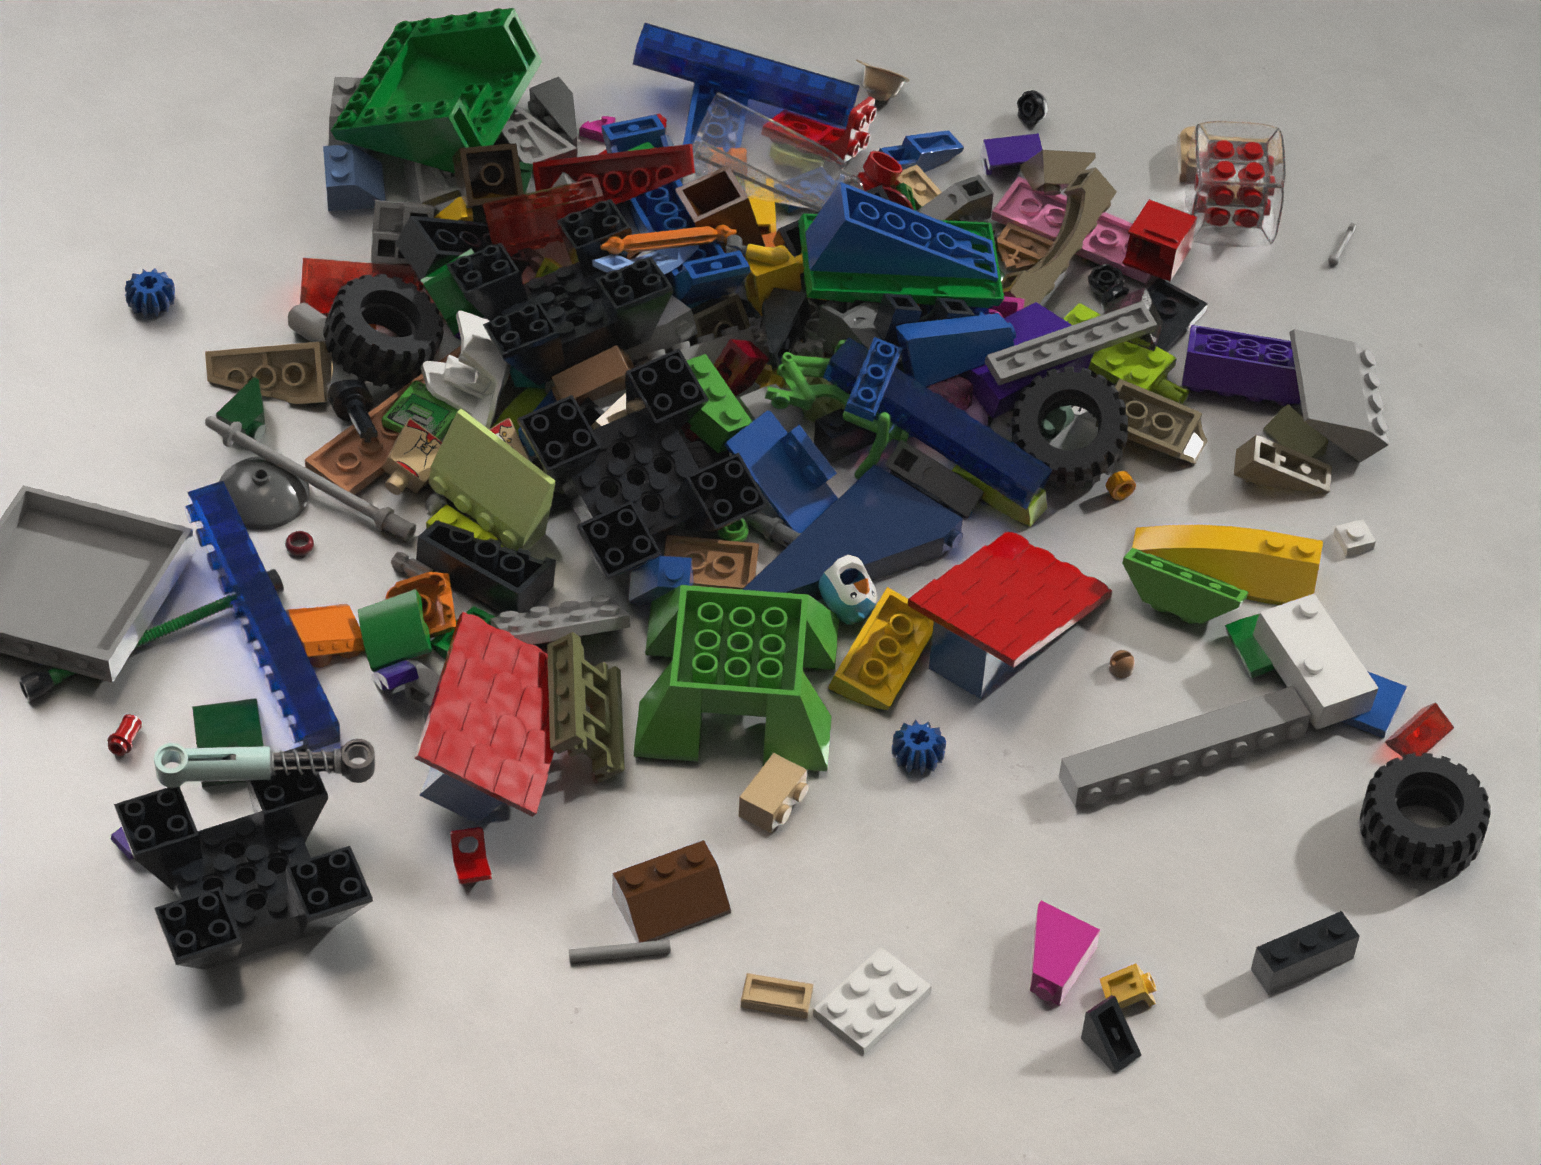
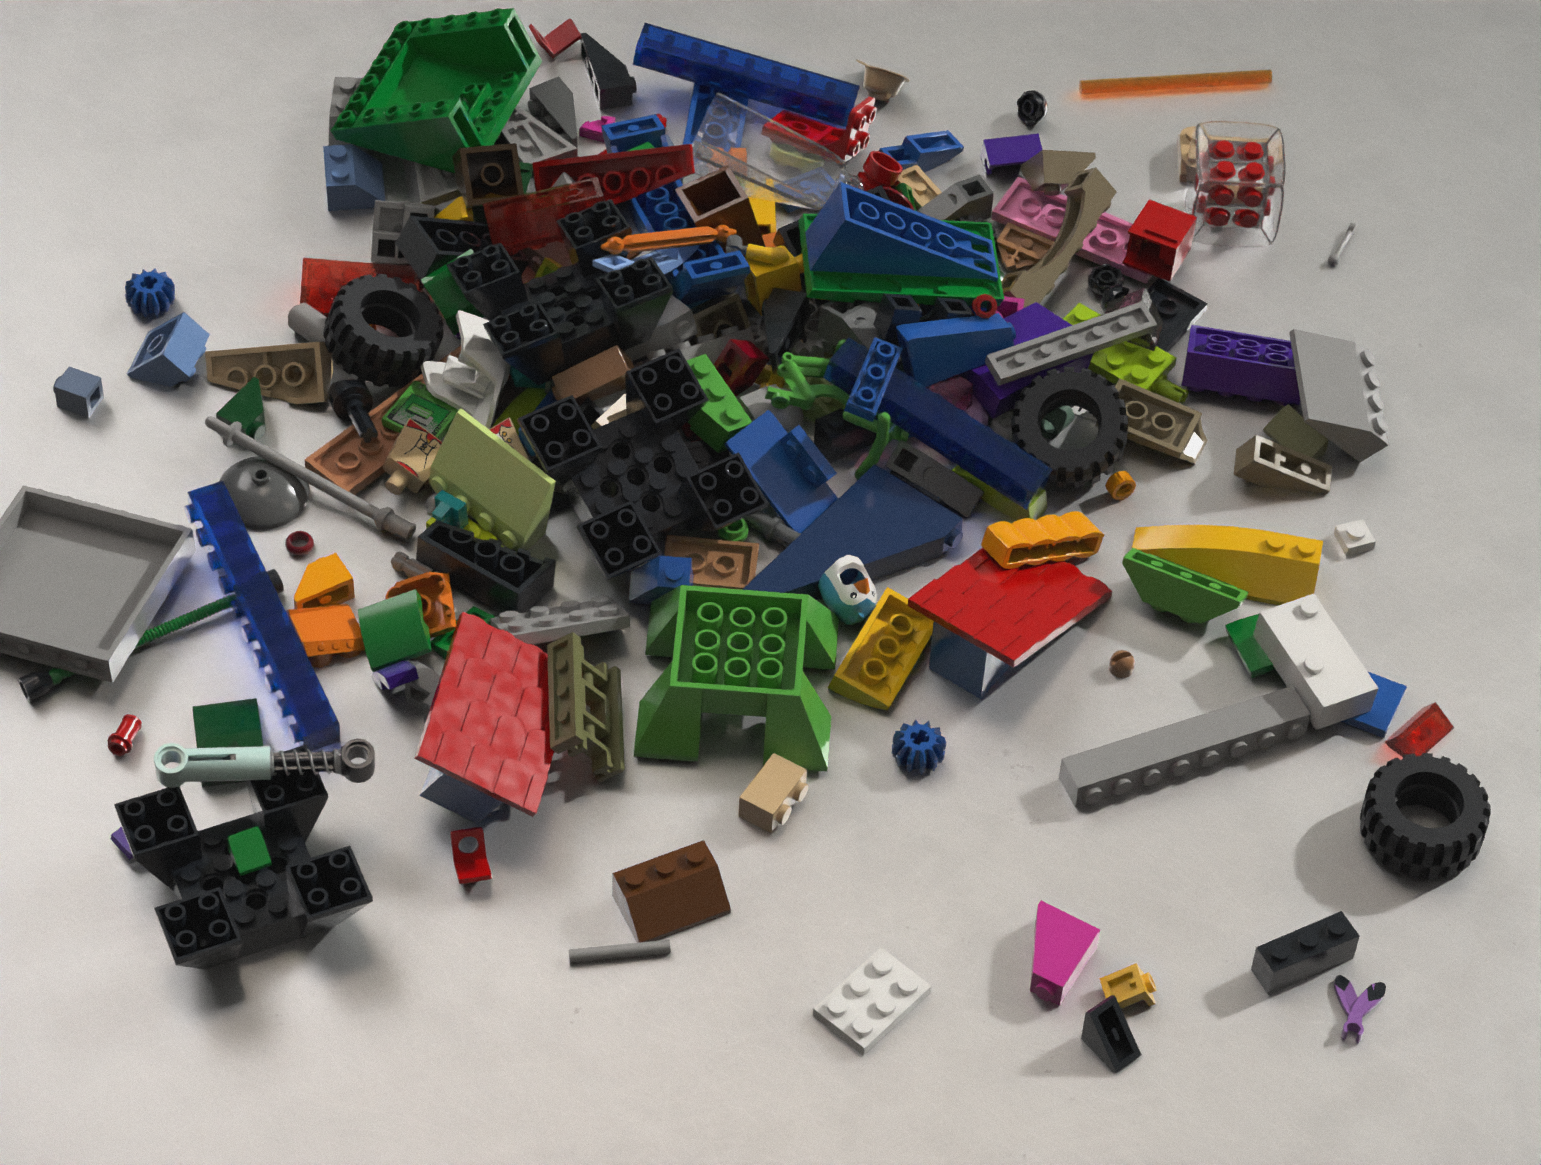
(78, 391): none -> sand blue brick
(170, 352): none -> medium blue slope
(248, 851): none -> green slope
(324, 584): none -> light orange slope
(450, 510): none -> teal tile
(558, 39): none -> red bracket
(607, 75): none -> black slope
(776, 995): tan tile -> none
(991, 306): none -> red pin
(1042, 539): none -> light orange brick
(1175, 81): none -> clear orange piece
(1355, 1006): none -> medium lavender piece

